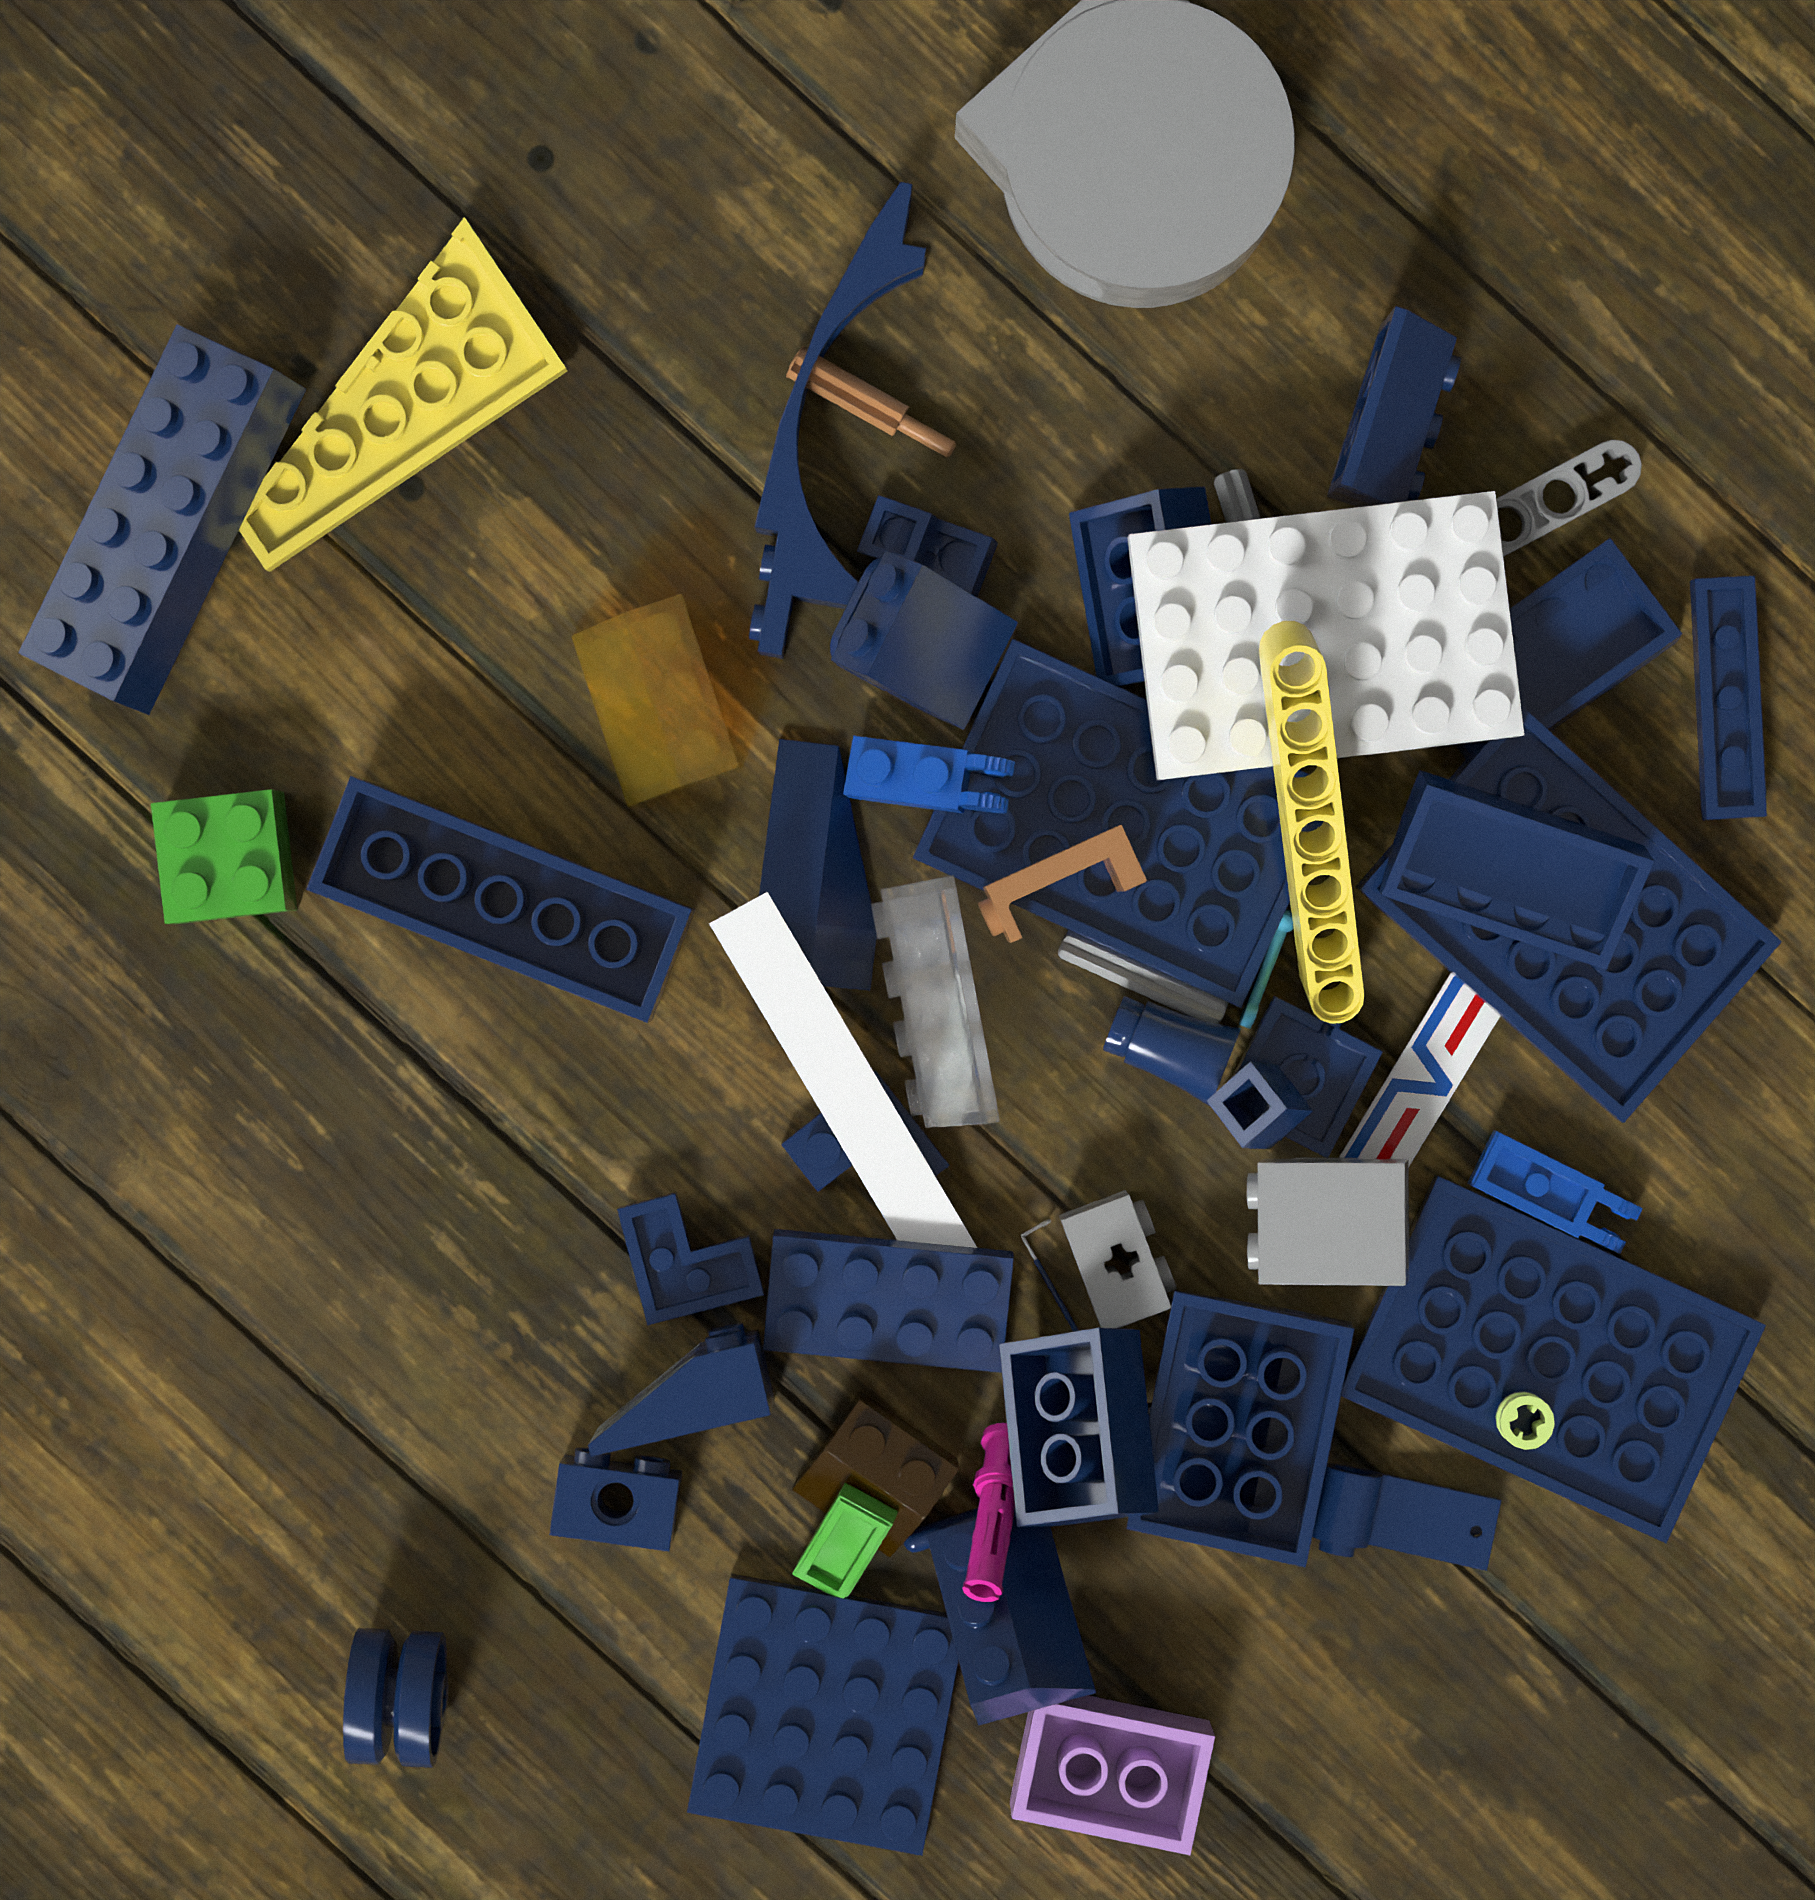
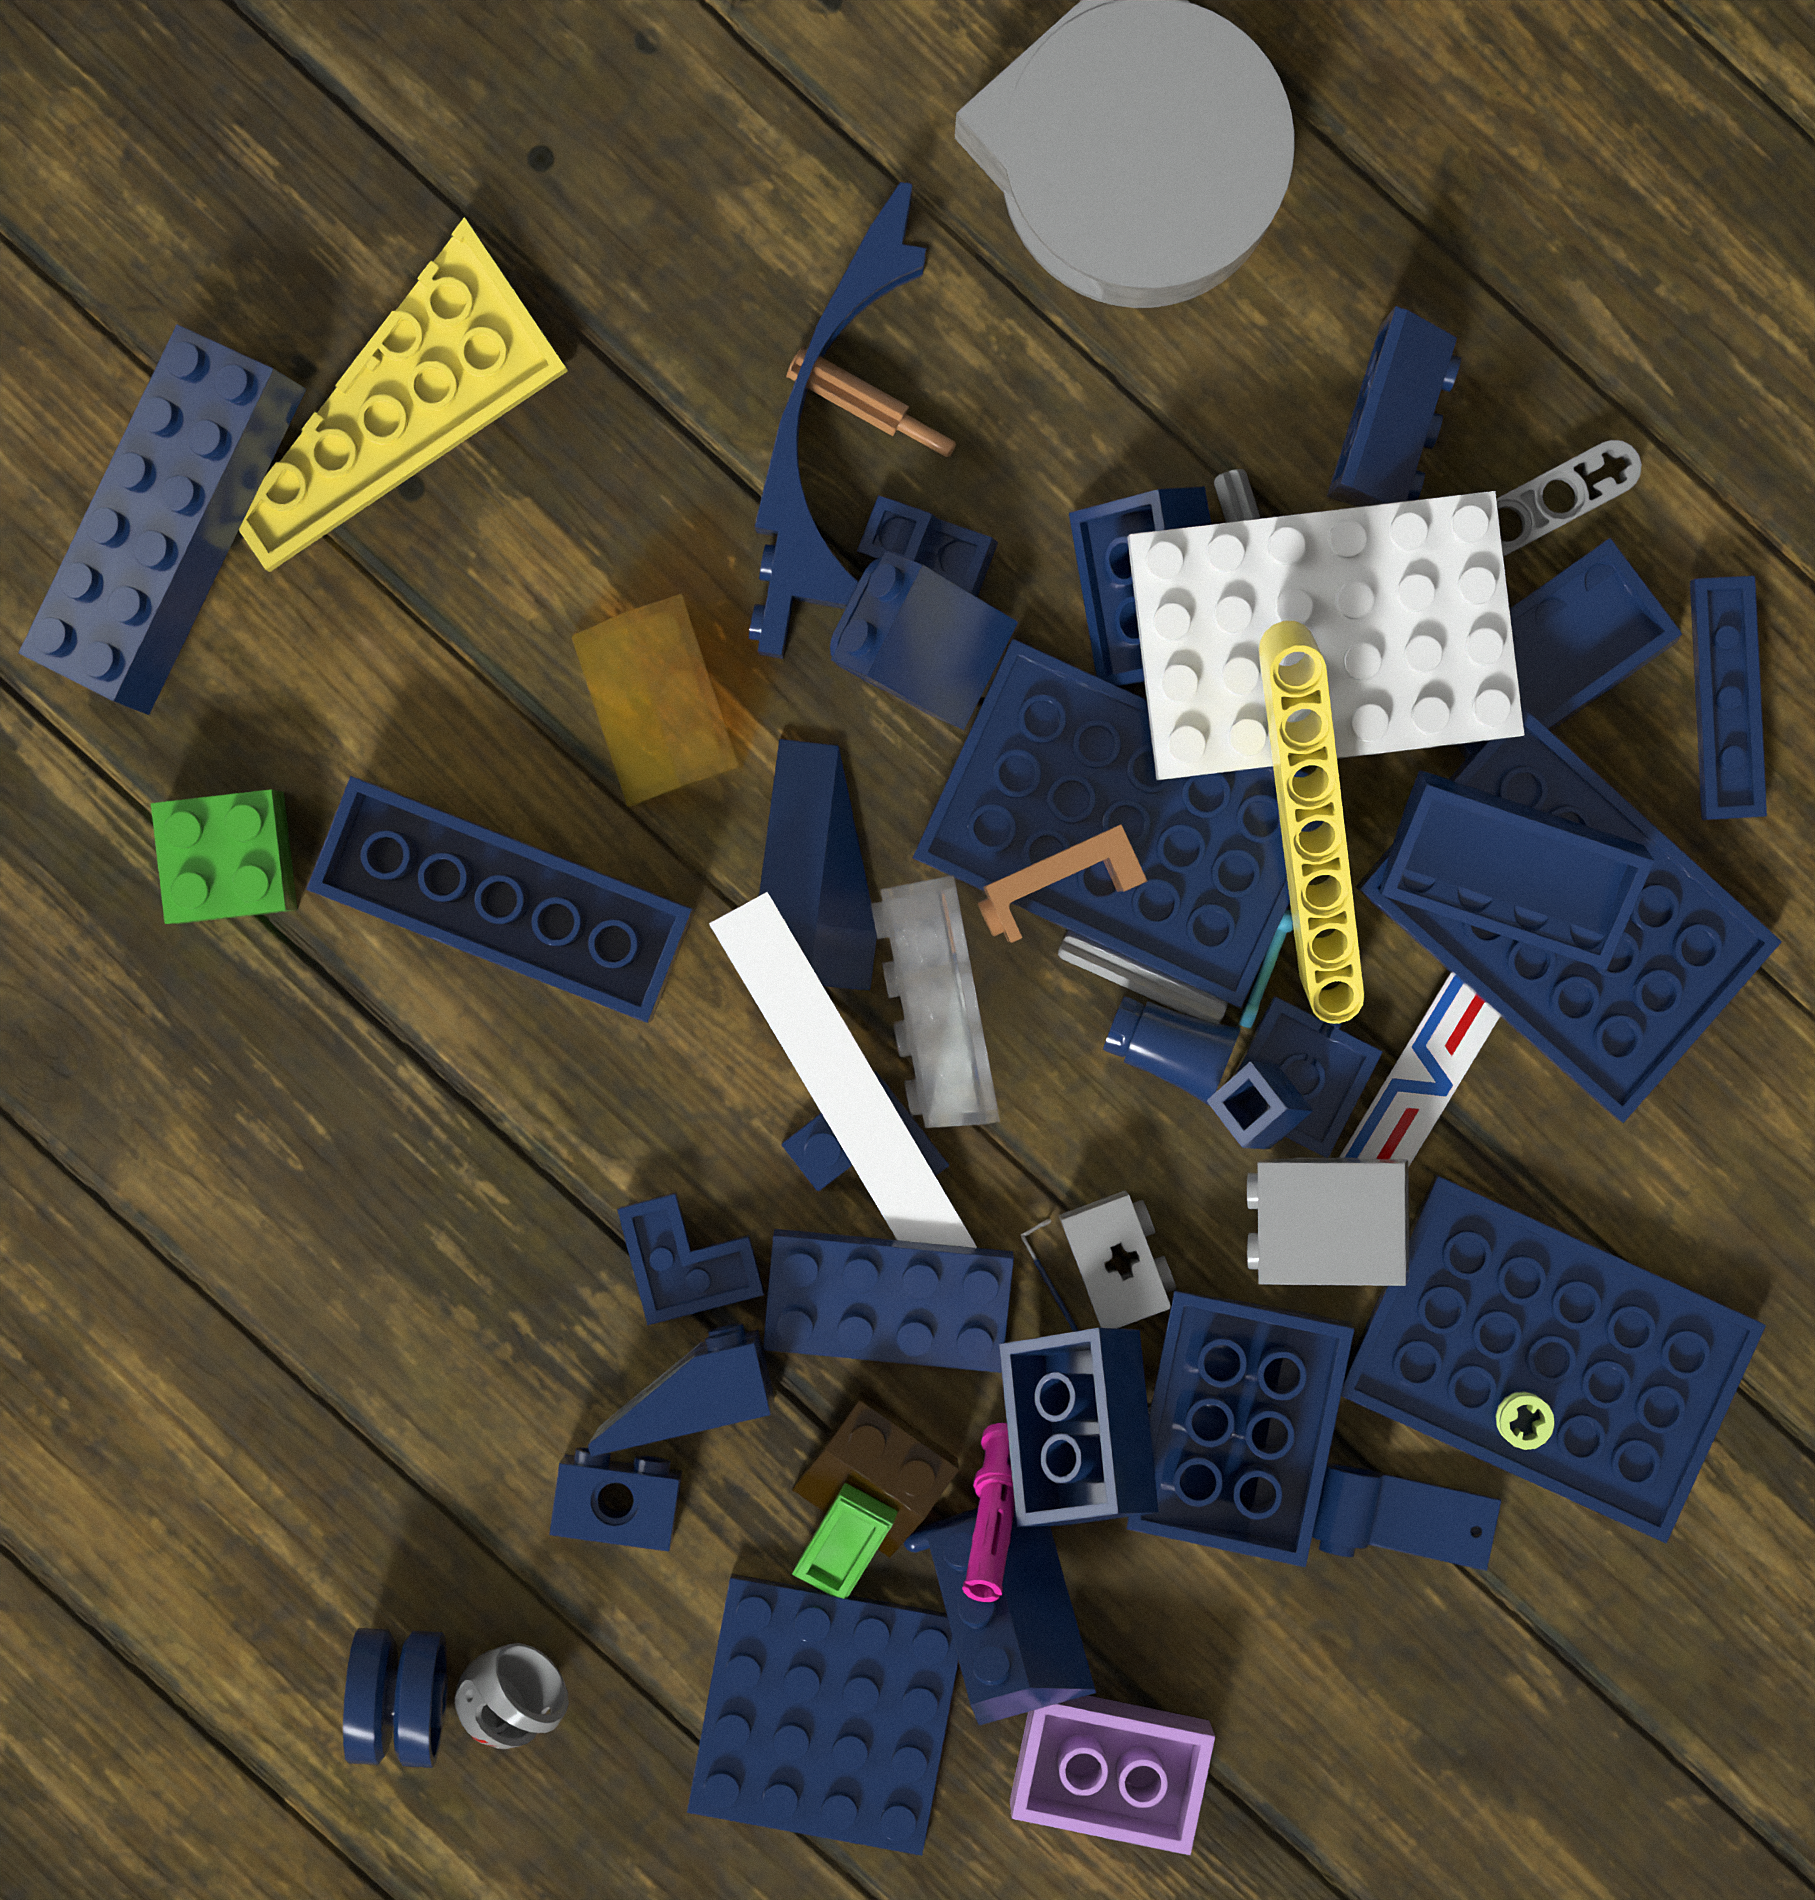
(507, 1695): none -> light grey helmet
(922, 776): blue hinge -> none
(1547, 1189): blue hinge -> none

